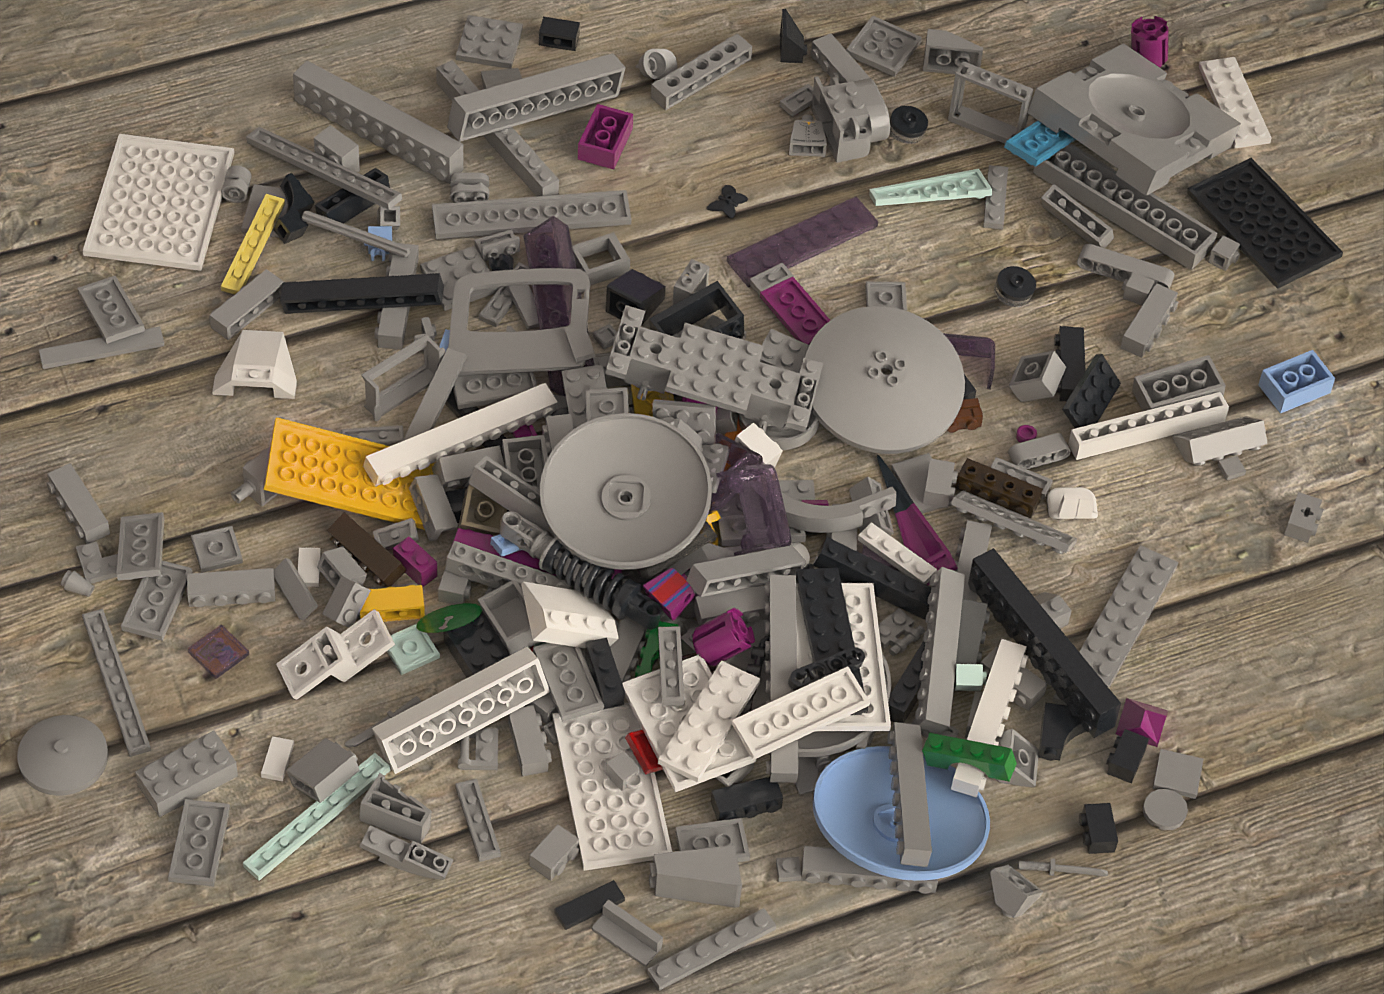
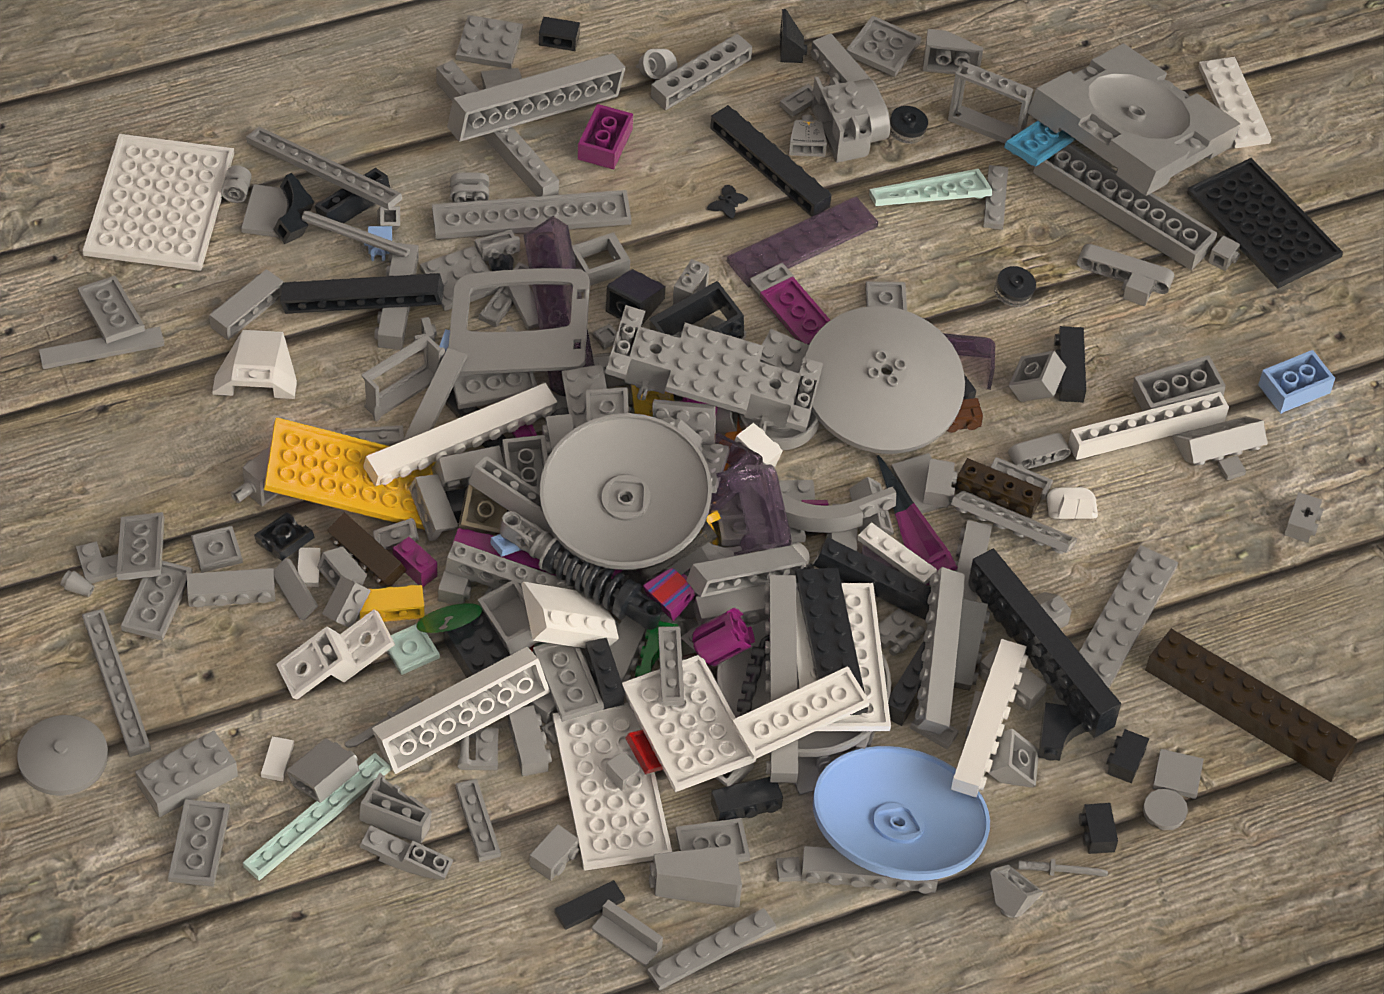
(78, 504): light grey brick -> none
(218, 651): tile -> none
(253, 244): light yellow plate -> none
(284, 536): none -> black brick
(337, 148): light grey brick -> none
(378, 121): light grey brick -> none
(579, 342): light grey tile -> none
(709, 721): white plate -> none
(770, 161): none -> black brick
(826, 668): black beam -> none
(909, 795): light grey brick -> none
(969, 677): light aqua brick -> none
(993, 760): green arch -> none
(1026, 433): magenta tile -> none
(1077, 217): light grey brick -> none
(1092, 393): black plate -> none
(1143, 720): magenta slope -> none
(1149, 320): light grey brick -> none
(1151, 39): magenta cylinder -> none
(1251, 704): none -> dark brown brick

